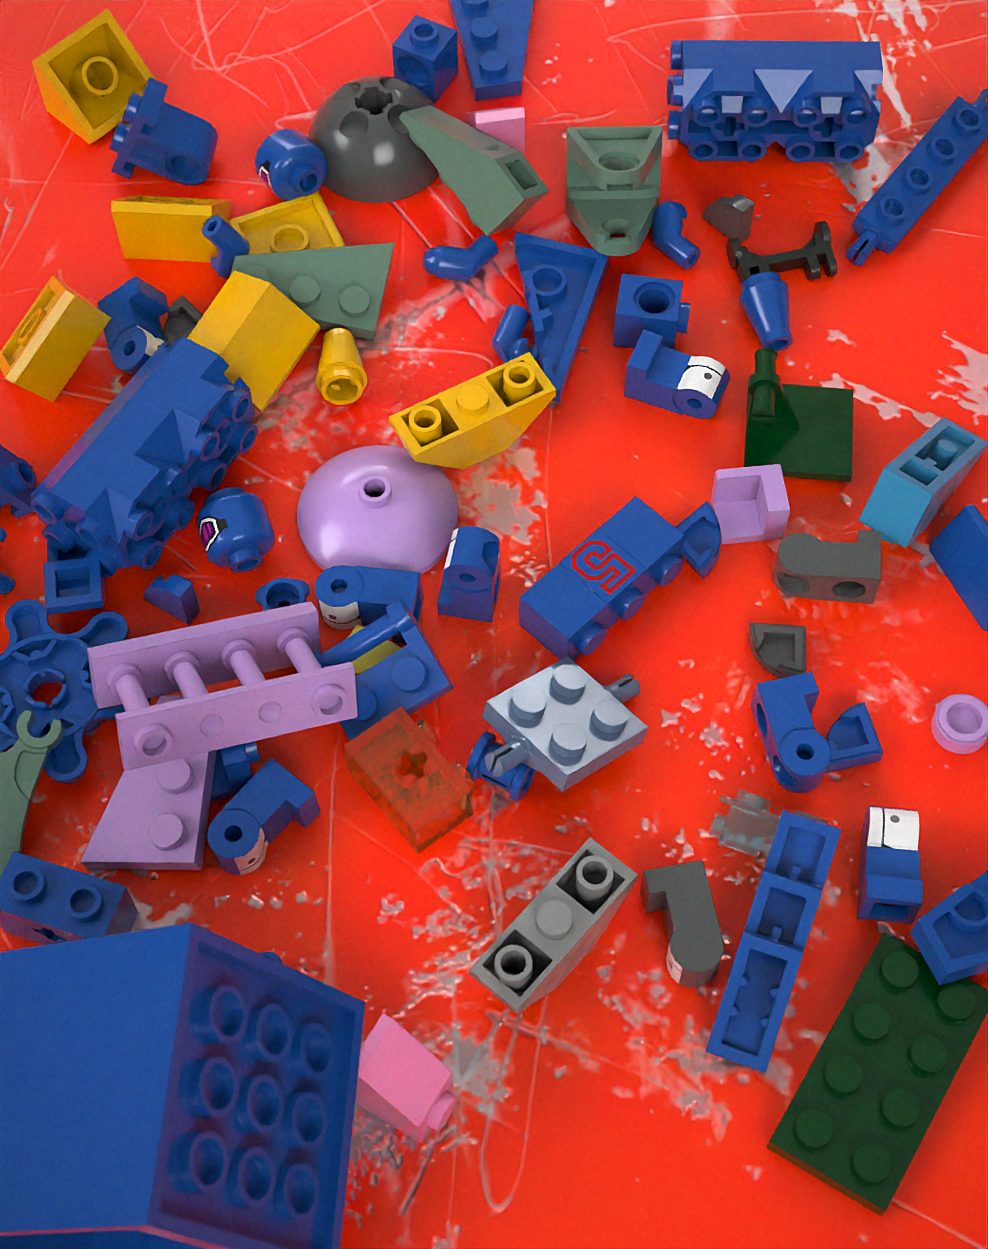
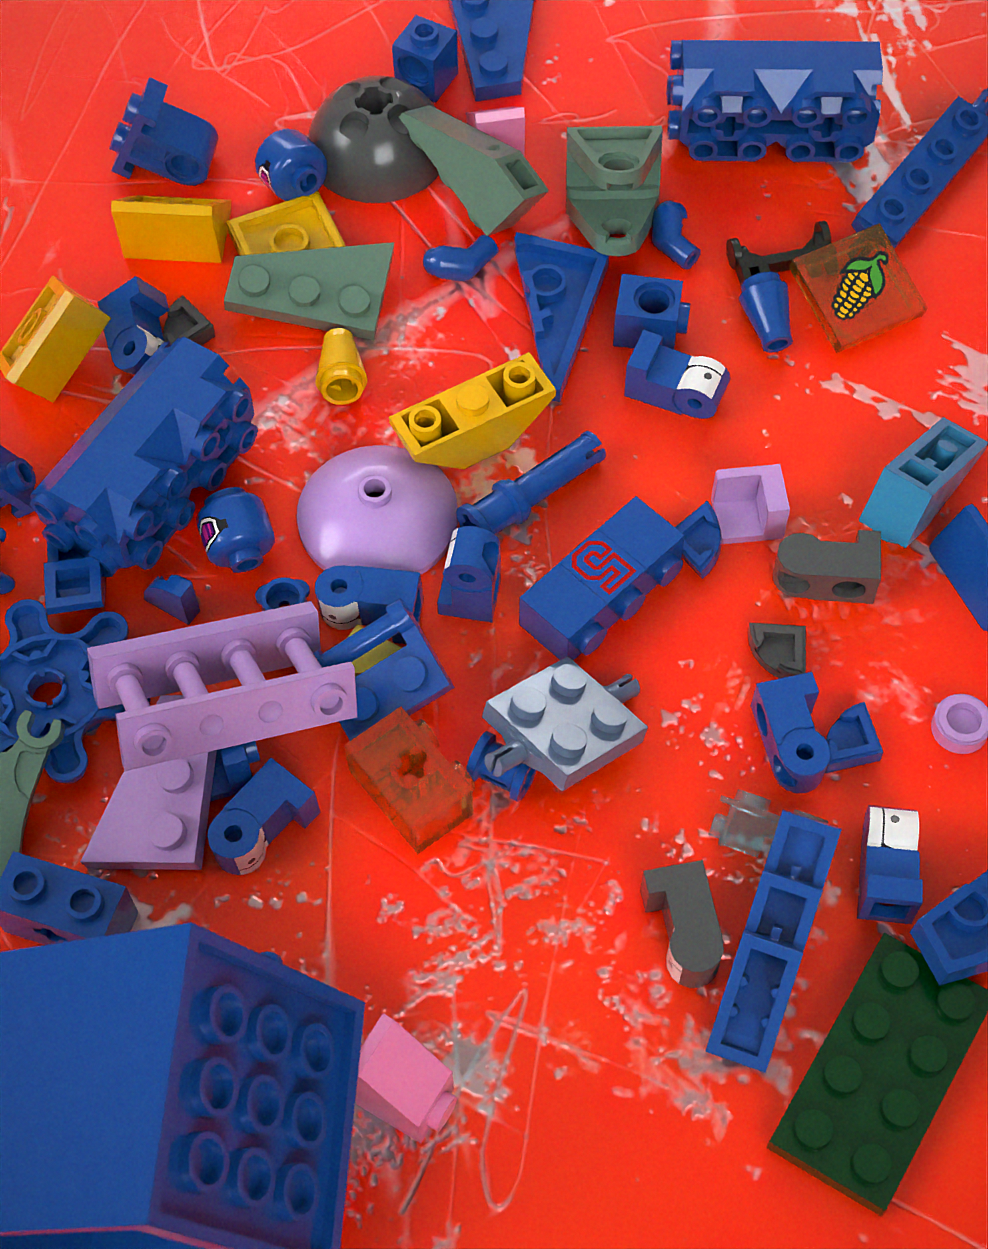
(91, 77): yellow slope -> none
(228, 243): blue arm -> none
(255, 334): yellow slope -> none
(507, 338): blue arm -> none
(512, 500): none -> blue pin
(555, 928): light grey slope -> none
(731, 216): dark grey tile -> none
(797, 425): dark green plate -> none
(858, 287): none -> clear orange tile

